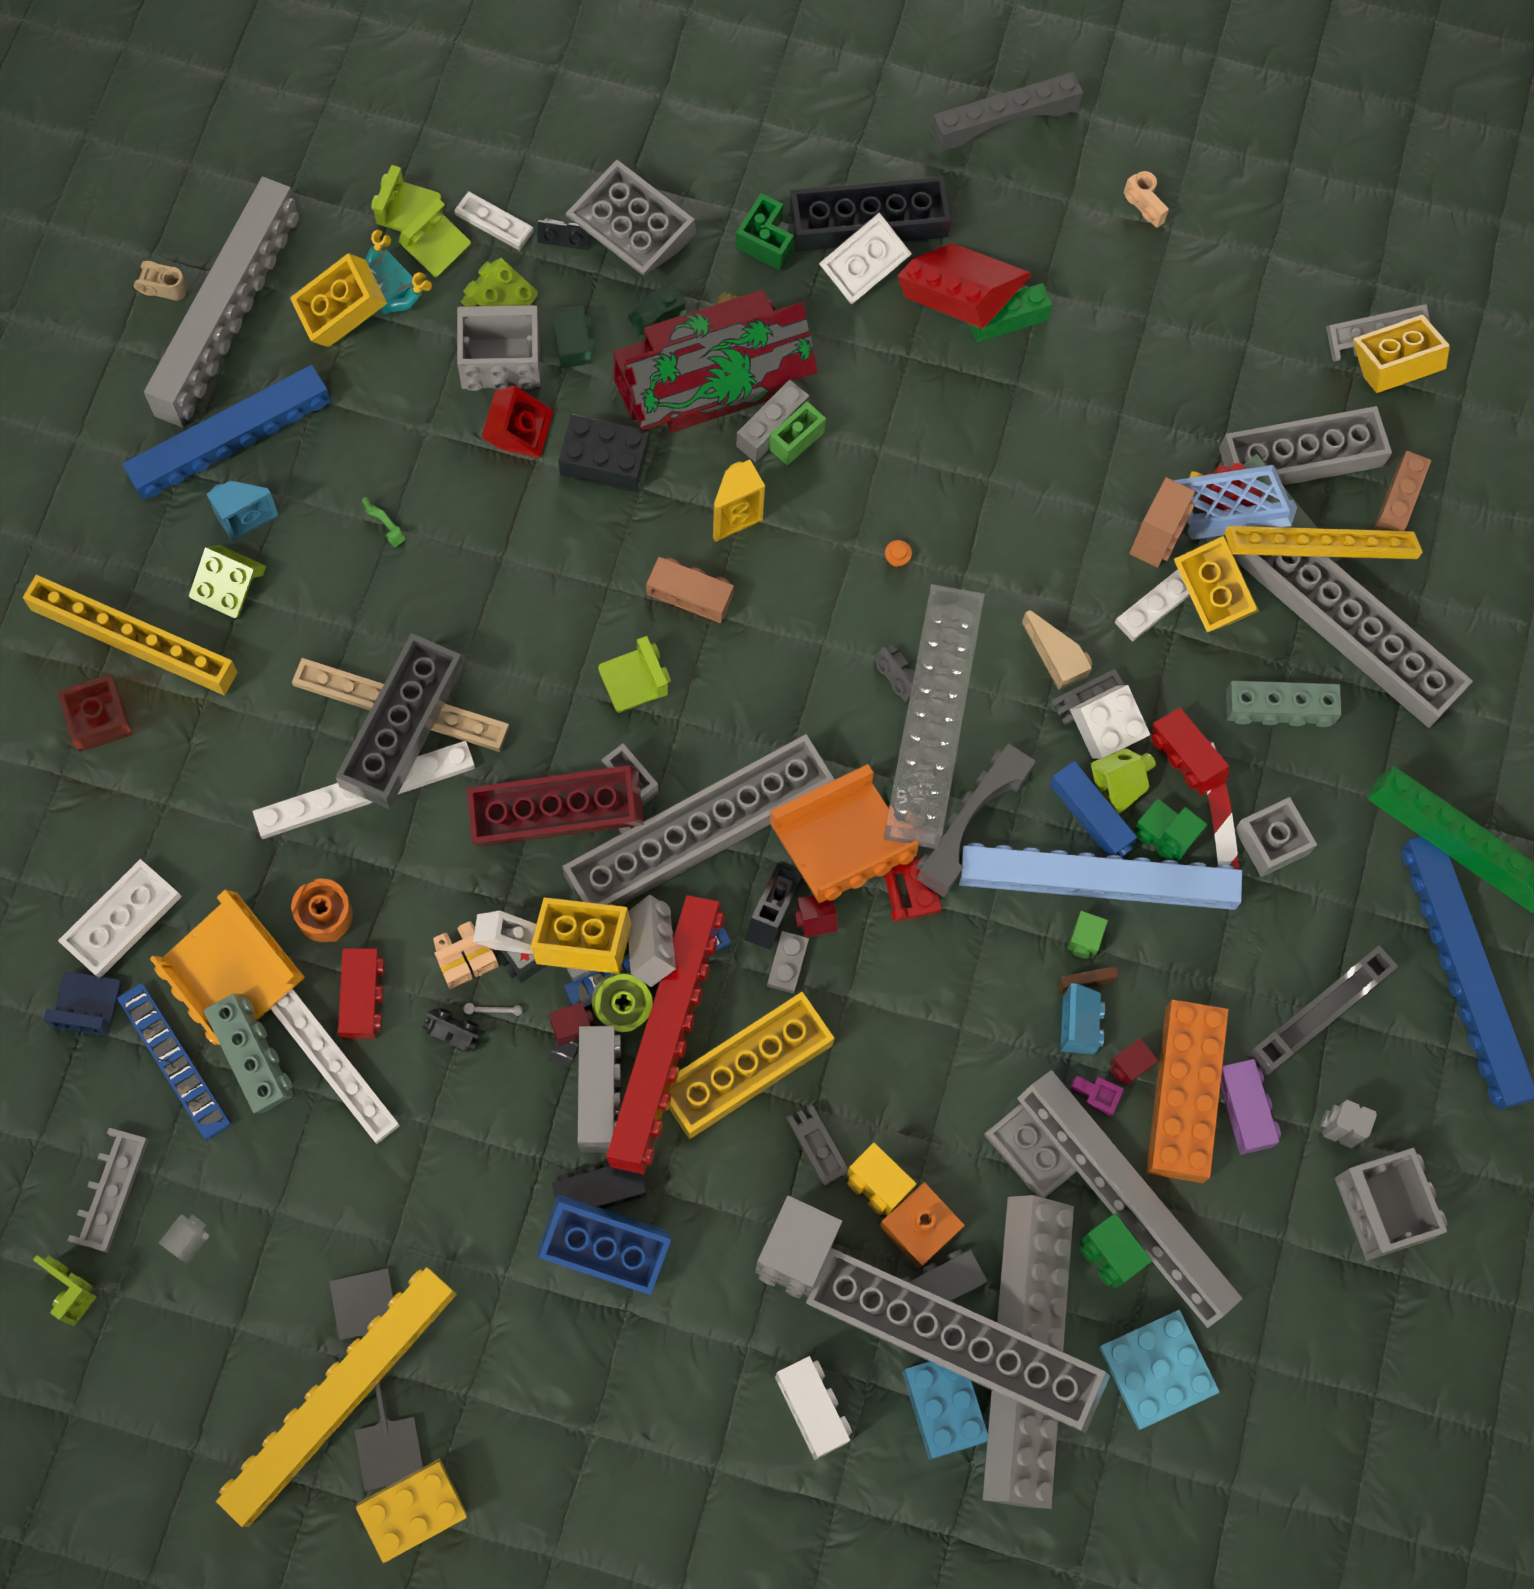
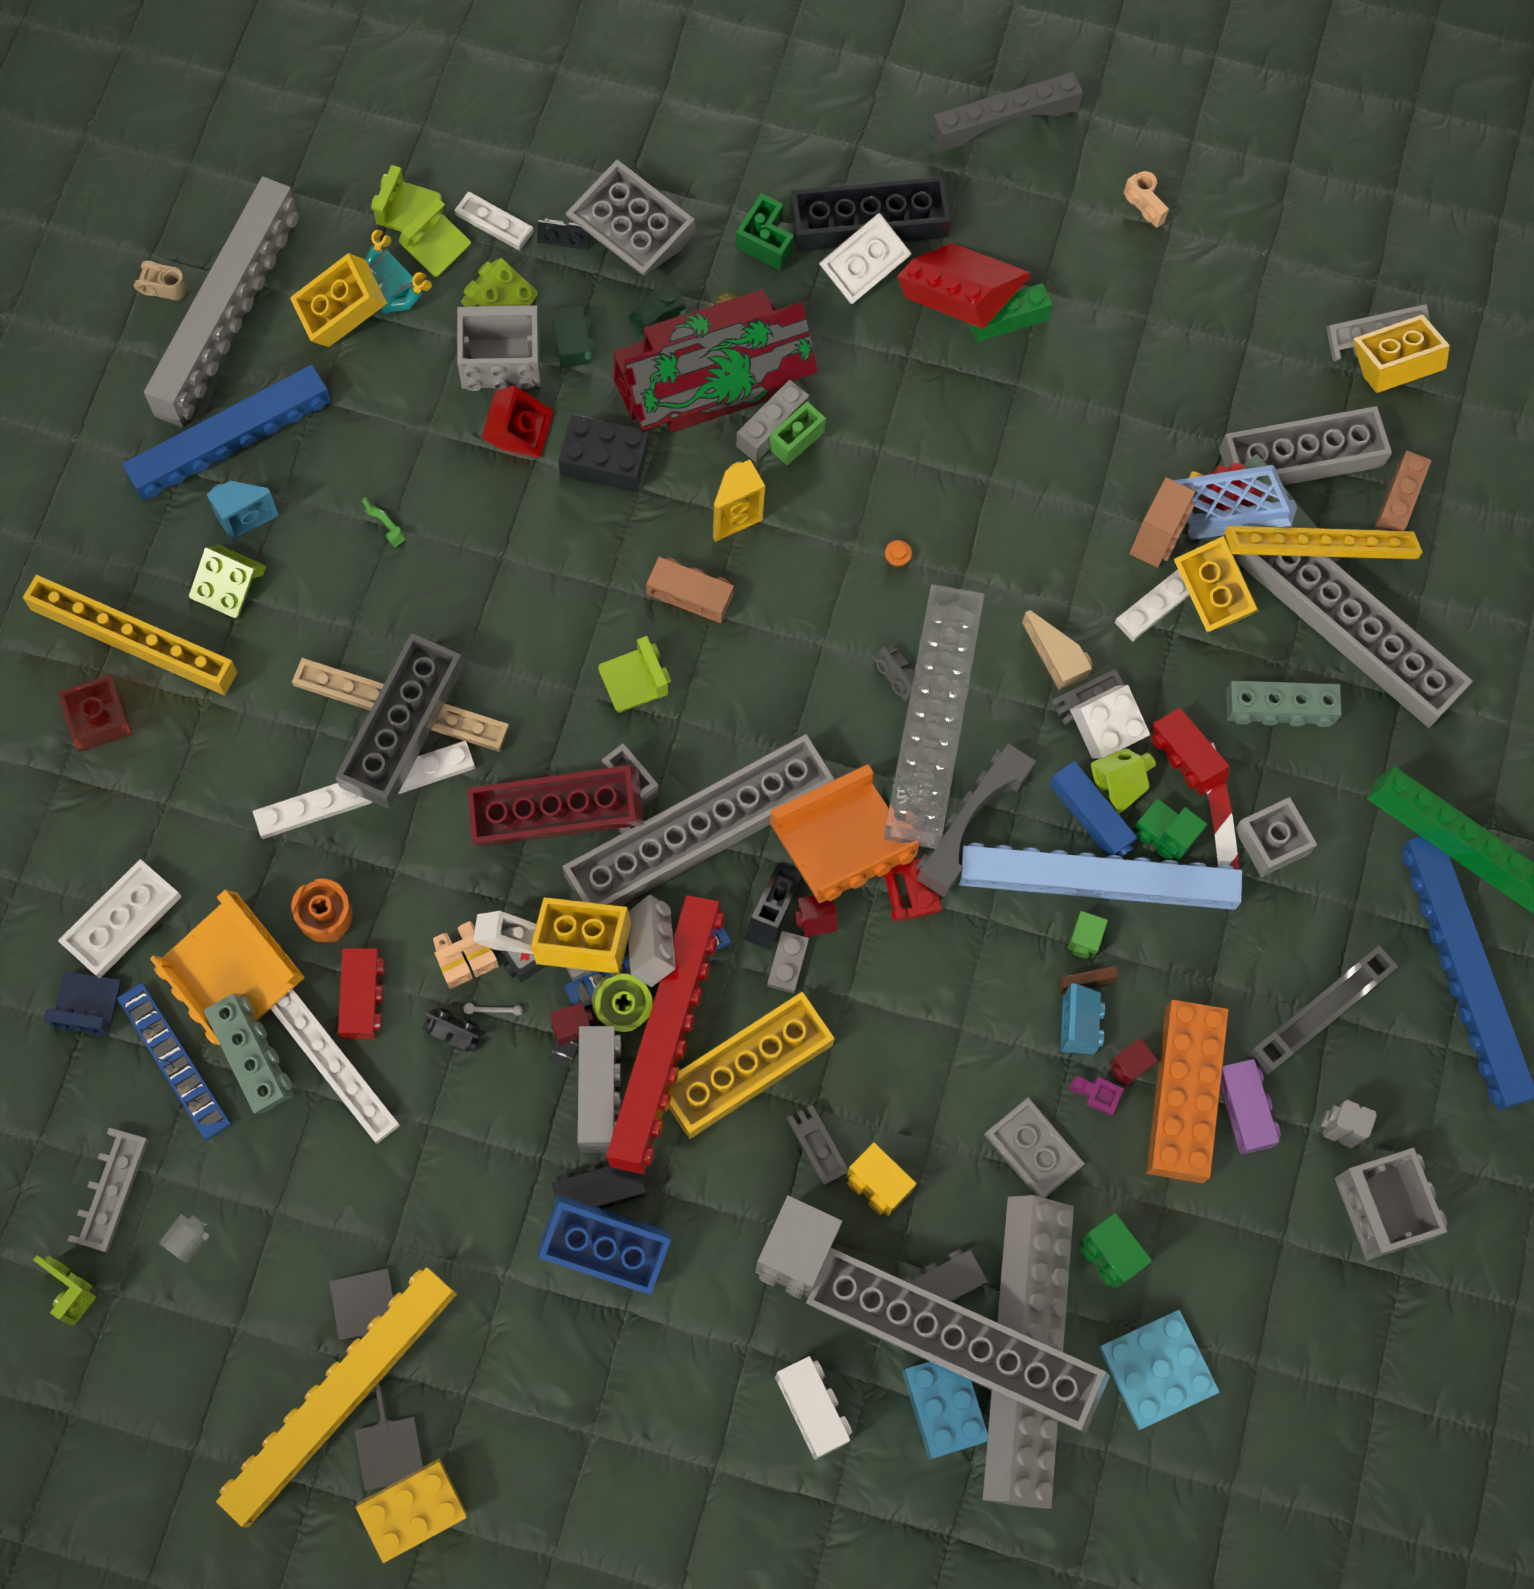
(921, 1225): orange brick -> none
(1130, 1198): light grey brick -> none

